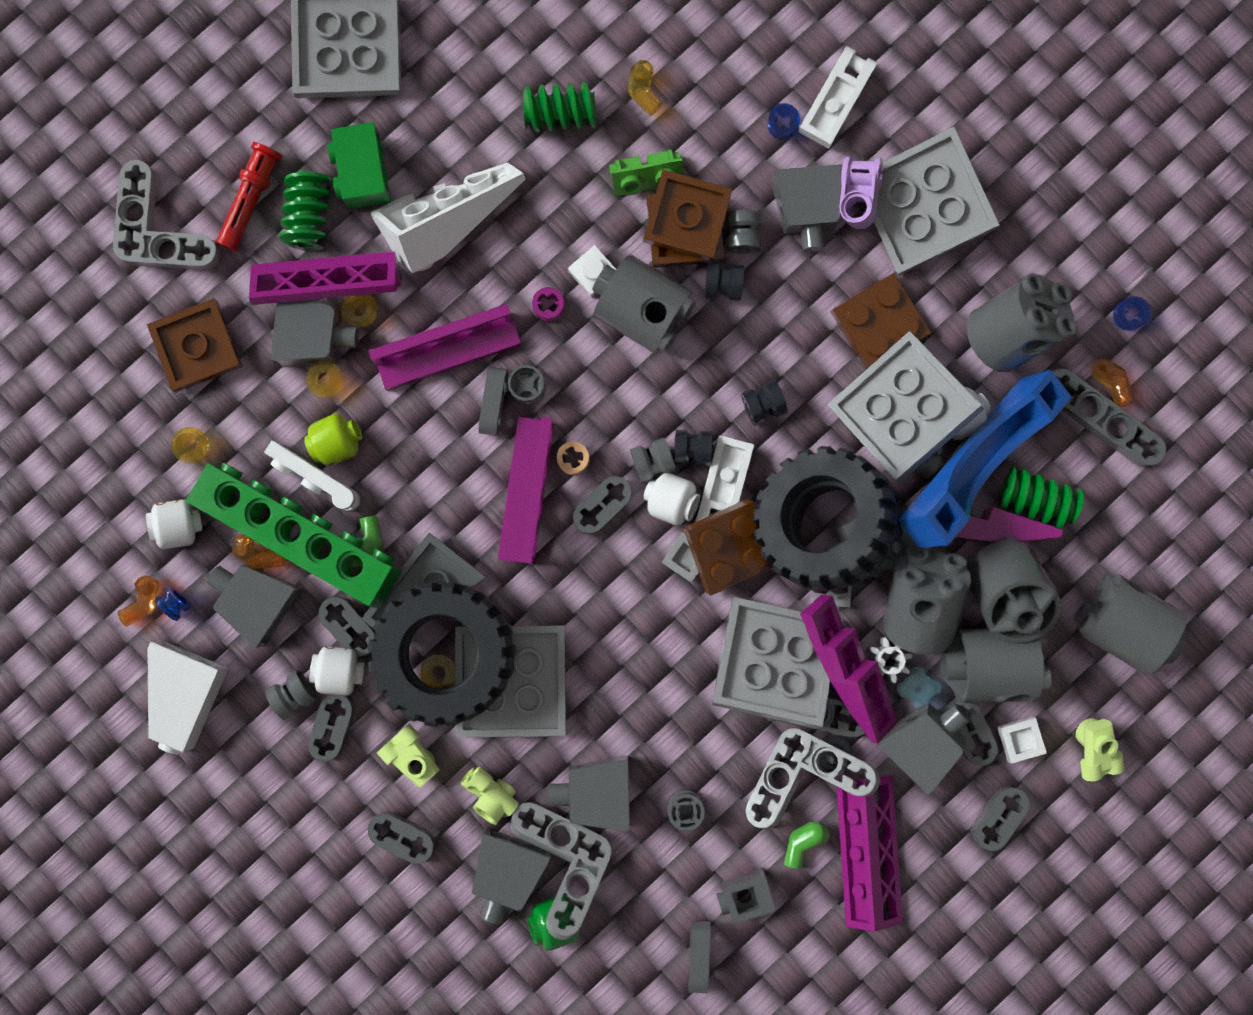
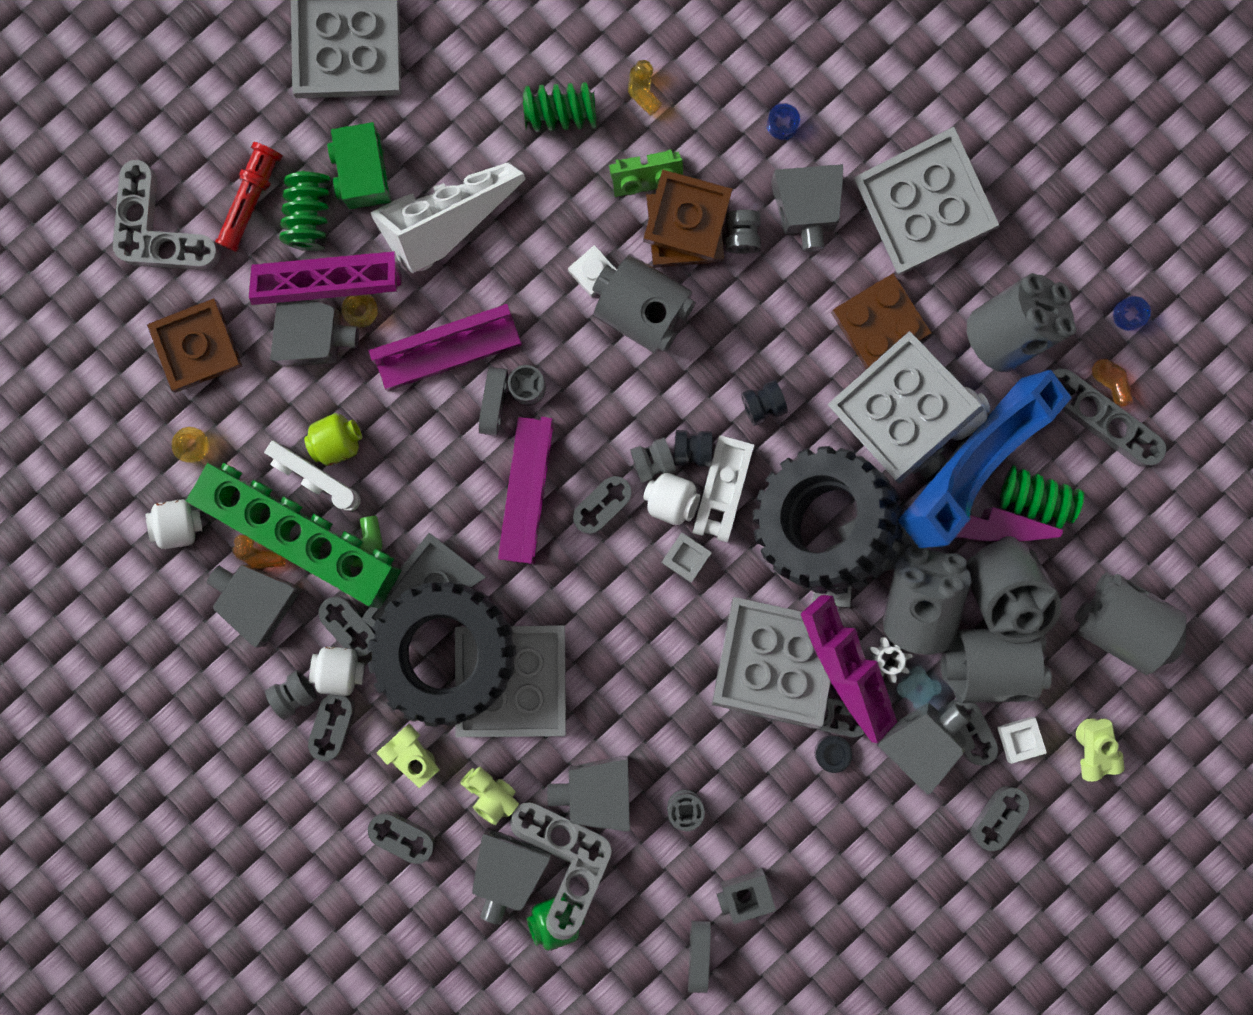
(147, 589): clear orange arm -> none
(172, 603): clear blue bush -> none
(179, 695): white slope -> none
(334, 384): clear yellow plate -> none
(427, 671): clear yellow plate -> none
(548, 315): magenta bush -> none
(579, 448): light nougat bush -> none
(724, 281): black wheel -> none
(726, 547): reddish brown plate -> none
(802, 840): bright green arm -> none
(809, 761): light grey beam -> none
(837, 98): white plate -> none
(860, 183): lavender piece -> none
(864, 854): magenta fence -> none

